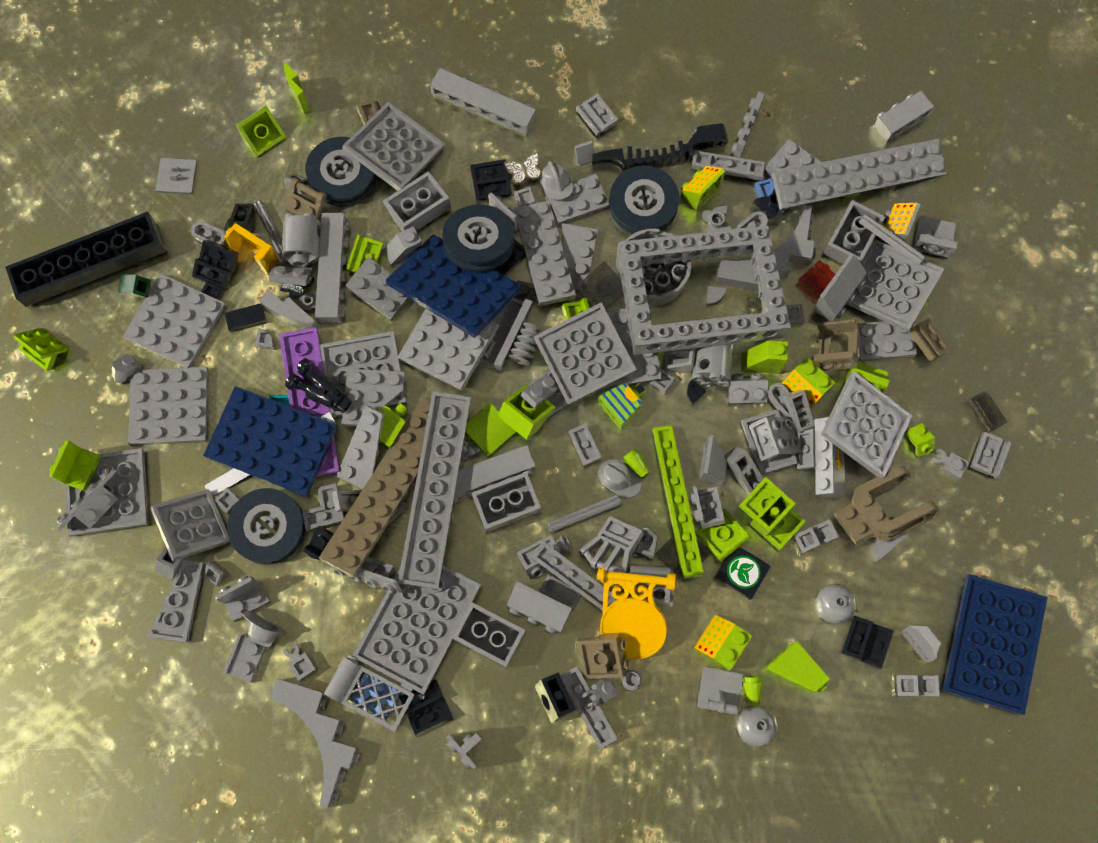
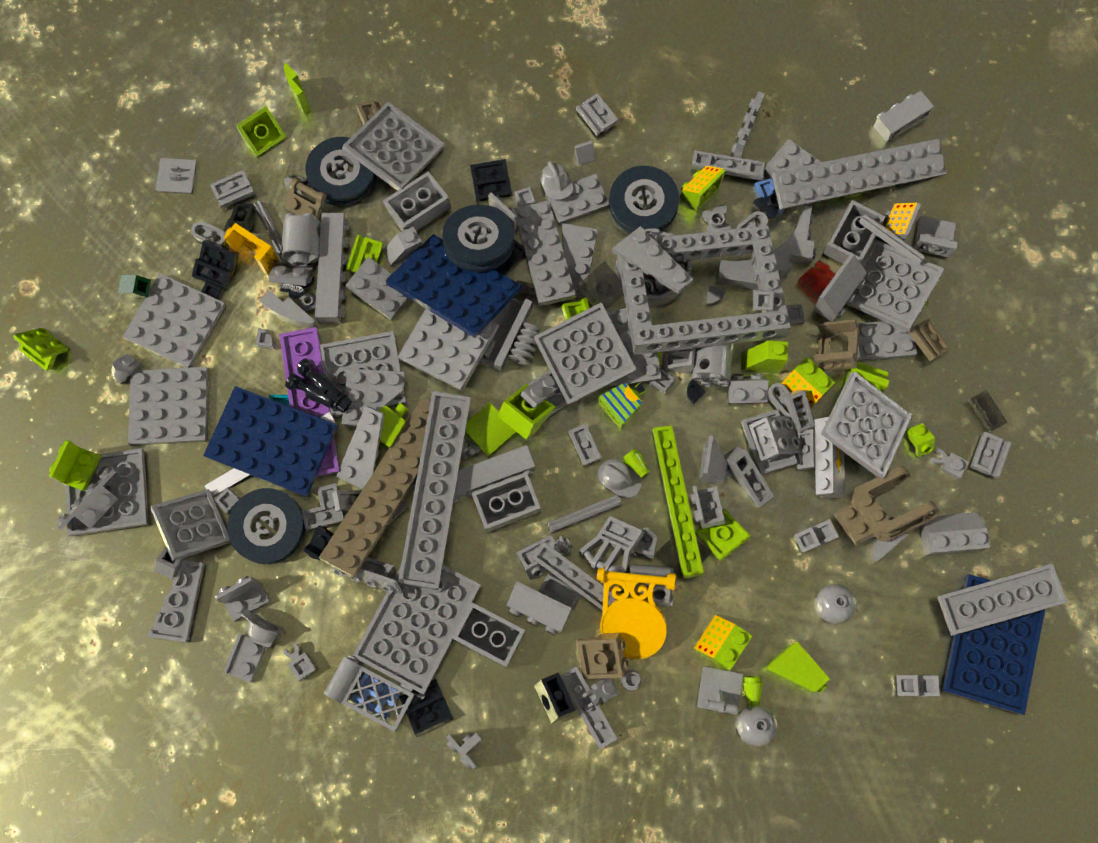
(85, 259): black brick -> none
(215, 573): light grey slope -> none
(232, 189): none -> light grey plate
(245, 317): black tile -> none
(335, 755): light grey arch -> none
(483, 101): light grey brick -> none
(524, 171): dark tan animal -> none
(648, 255): none -> light grey wing
(702, 138): black piece -> none
(742, 572): slope -> none
(763, 300): none -> light grey slope
(772, 513): lime bracket -> none
(867, 642): black slope -> none
(923, 641): light grey slope -> none
(954, 534): none -> light grey slope
(1002, 599): none -> light grey plate

